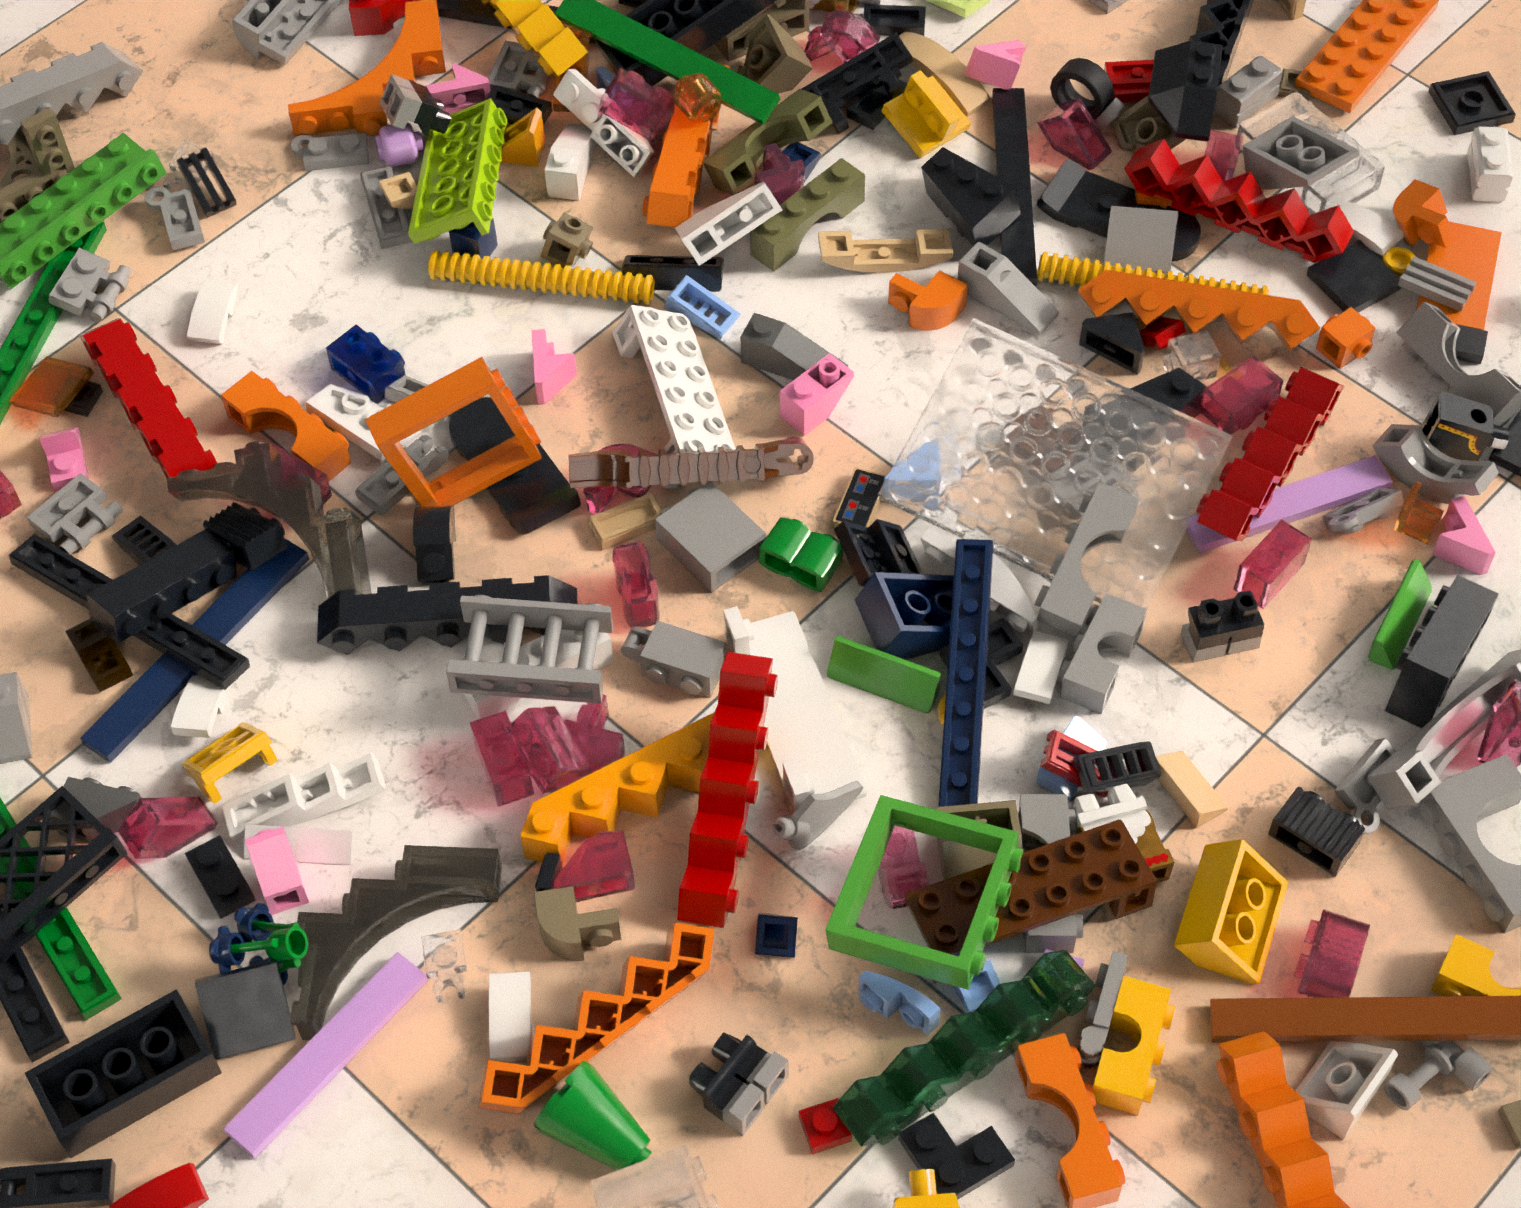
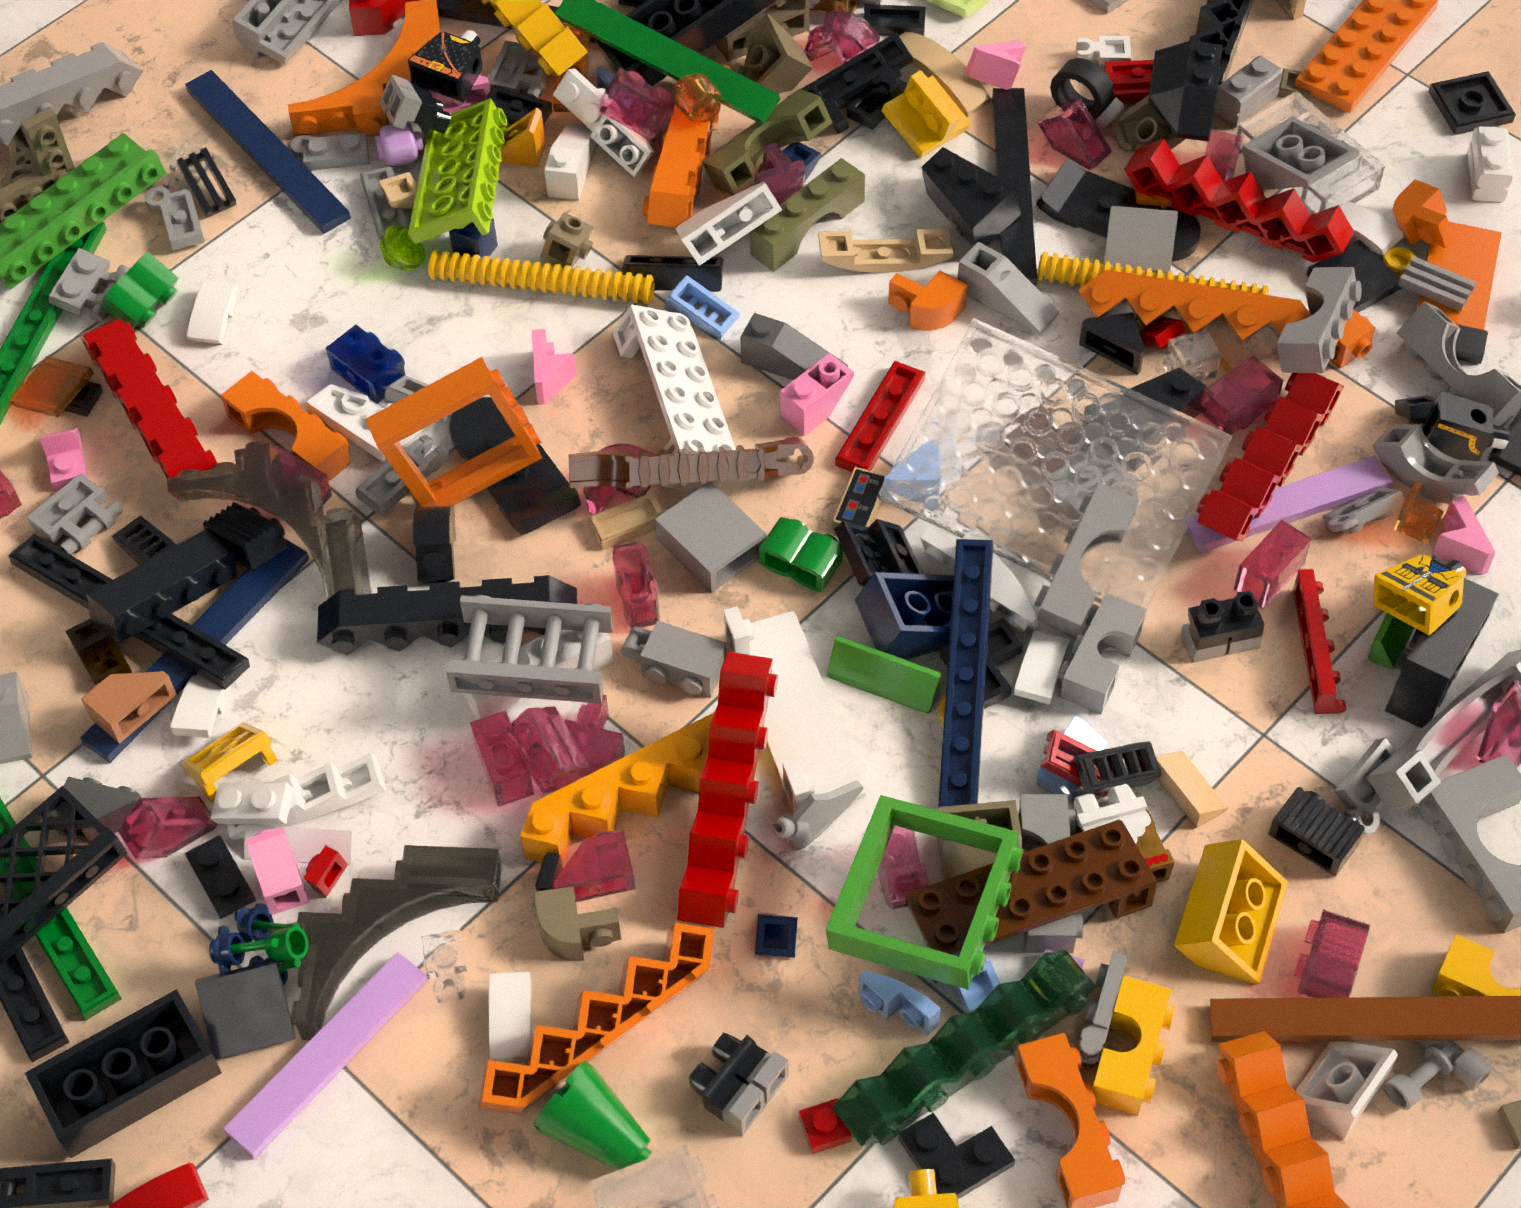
(127, 701): none -> nougat slope
(141, 291): none -> green brick
(252, 803): none -> white plate
(268, 152): none -> dark blue tile
(325, 870): none -> red plate
(400, 250): none -> clear neon green plate
(448, 64): none -> black torso
(880, 417): none -> red tile
(1105, 50): none -> white plate
(1311, 342): none -> light grey arch
(1315, 644): none -> red hinge
(1414, 408): none -> black plate
(1420, 591): none -> yellow torso

